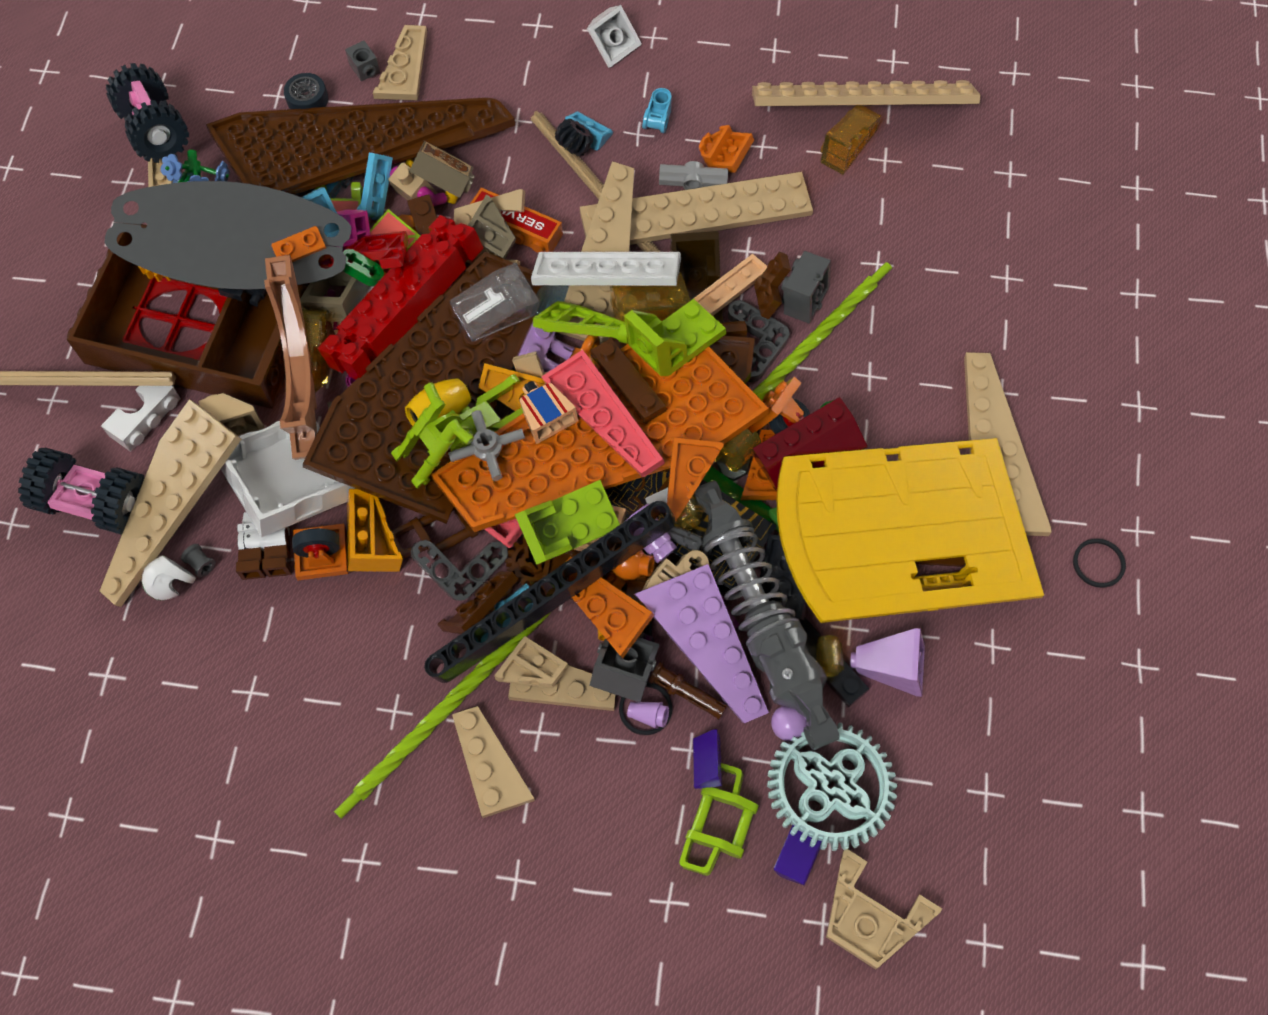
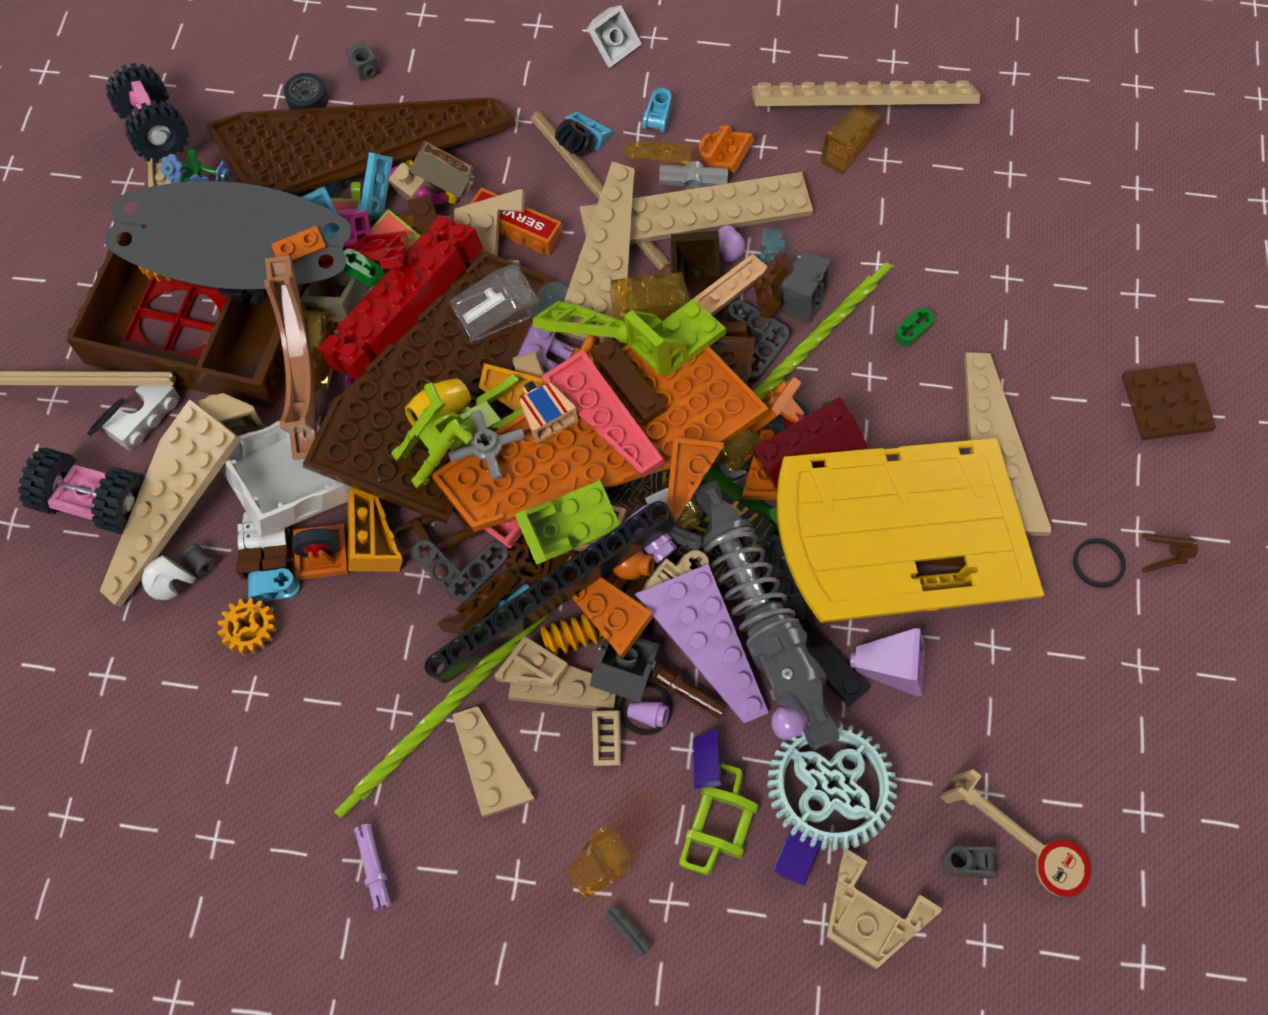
(105, 416): none -> black piece
(242, 616): none -> light orange gear
(272, 585): none -> medium azure piece
(375, 877): none -> lavender pin
(404, 67): tan wing -> none
(492, 228): dark tan wing -> none
(569, 635): none -> light orange piece
(600, 862): none -> clear yellow wedge
(606, 761): none -> tan slope
(607, 268): white tile -> none
(628, 930): none -> dark grey axle
(658, 151): none -> clear yellow wing
(730, 243): none -> lavender piece
(771, 244): none -> clear light blue brick
(830, 655): clear yellow brick -> none
(910, 323): none -> green beam
(976, 862): none -> dark grey piece
(1059, 864): none -> tan piece
(1168, 401): none -> reddish brown plate
(1180, 547): none -> reddish brown plant

